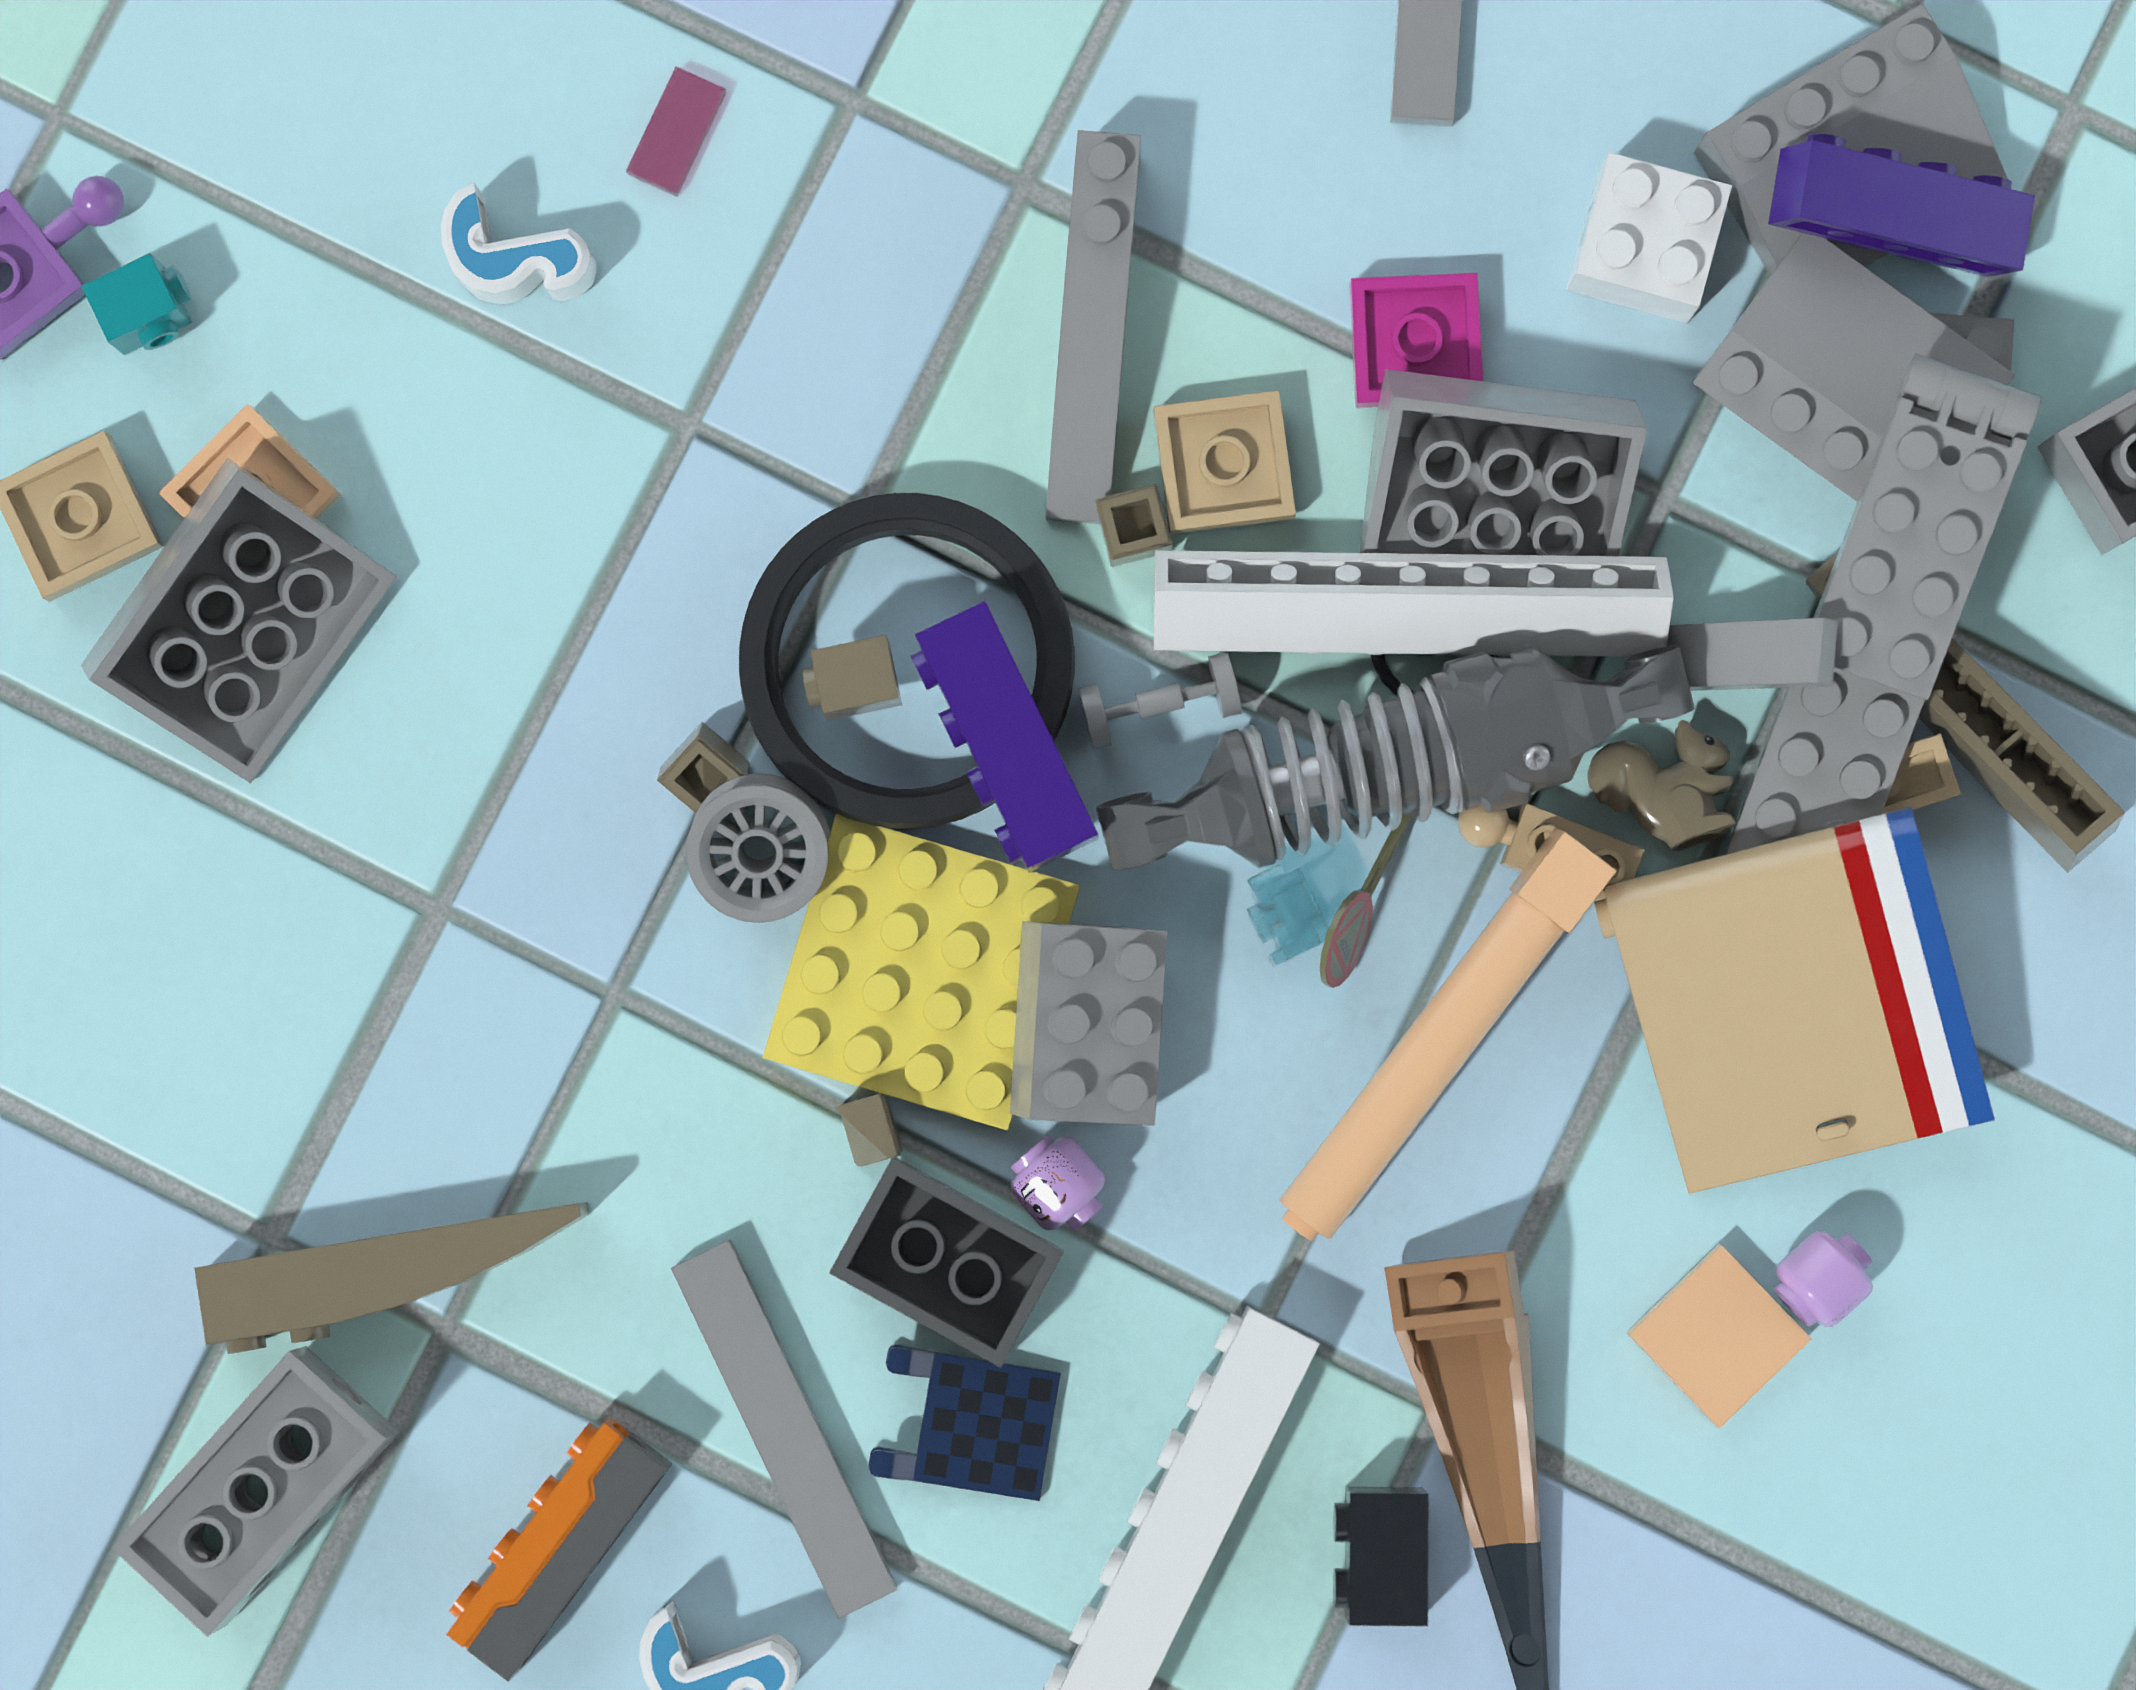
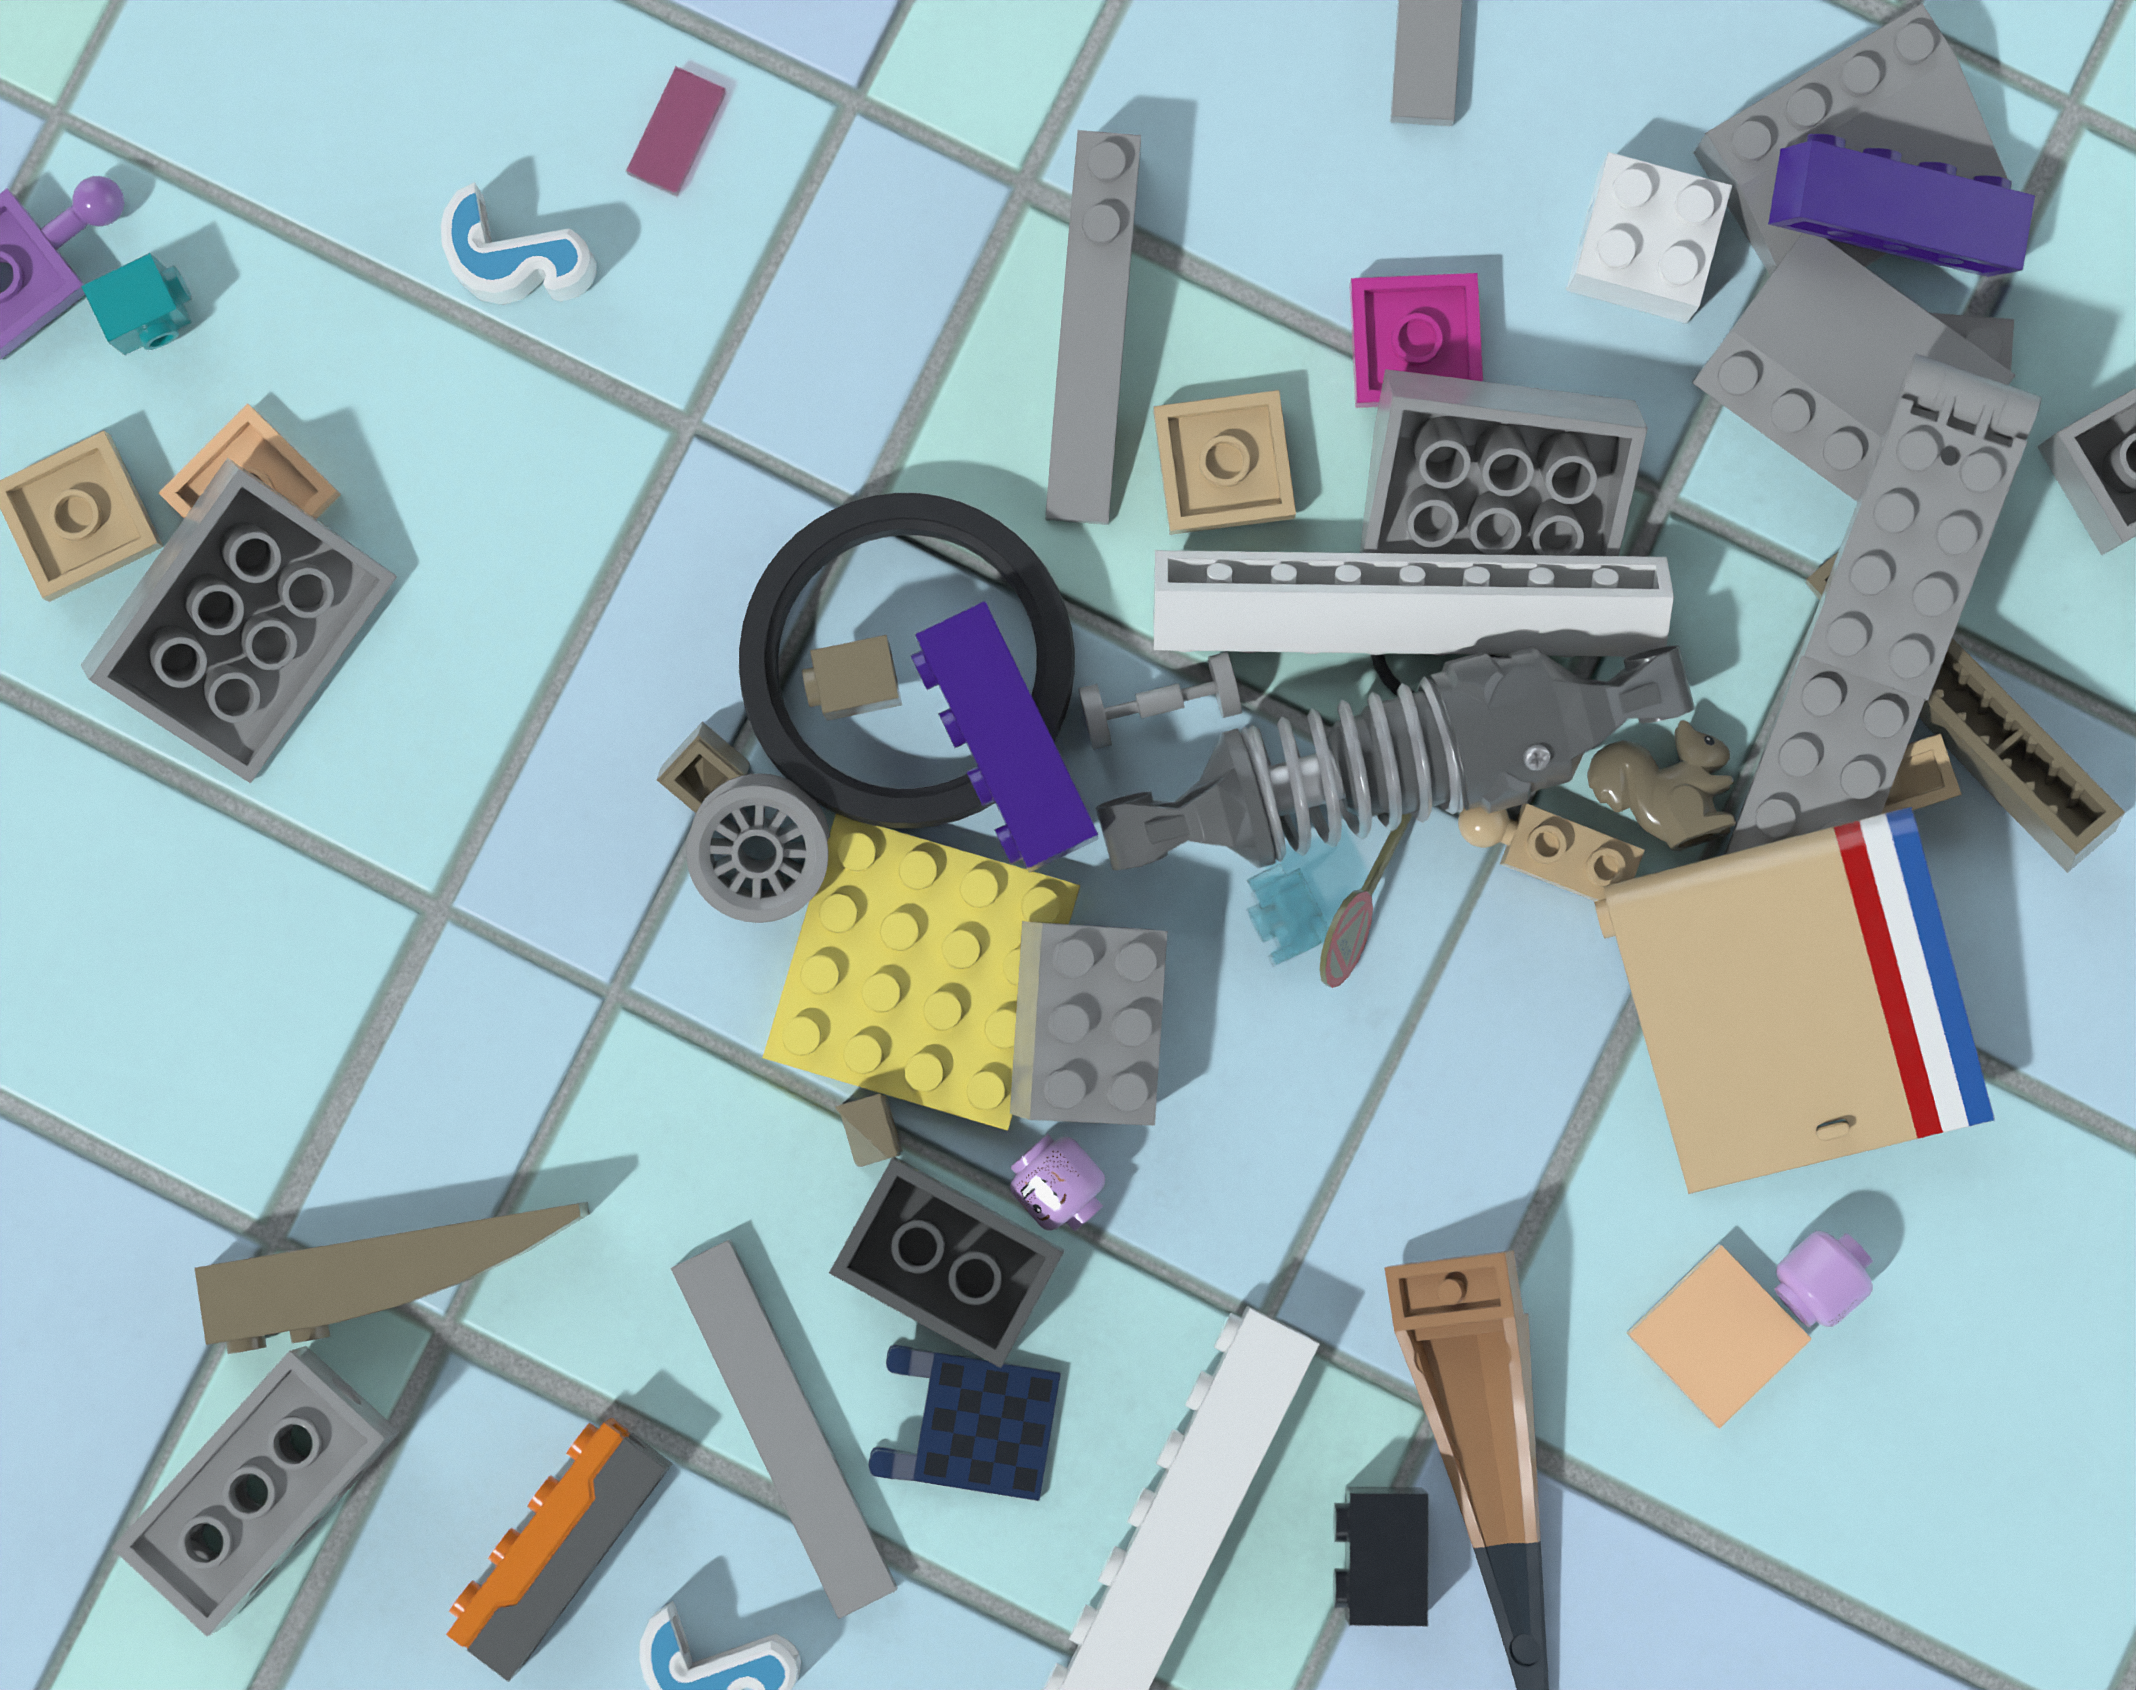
(1133, 525): dark tan slope -> none
(1543, 904): light nougat brick -> none
(1757, 653): light grey tile -> none

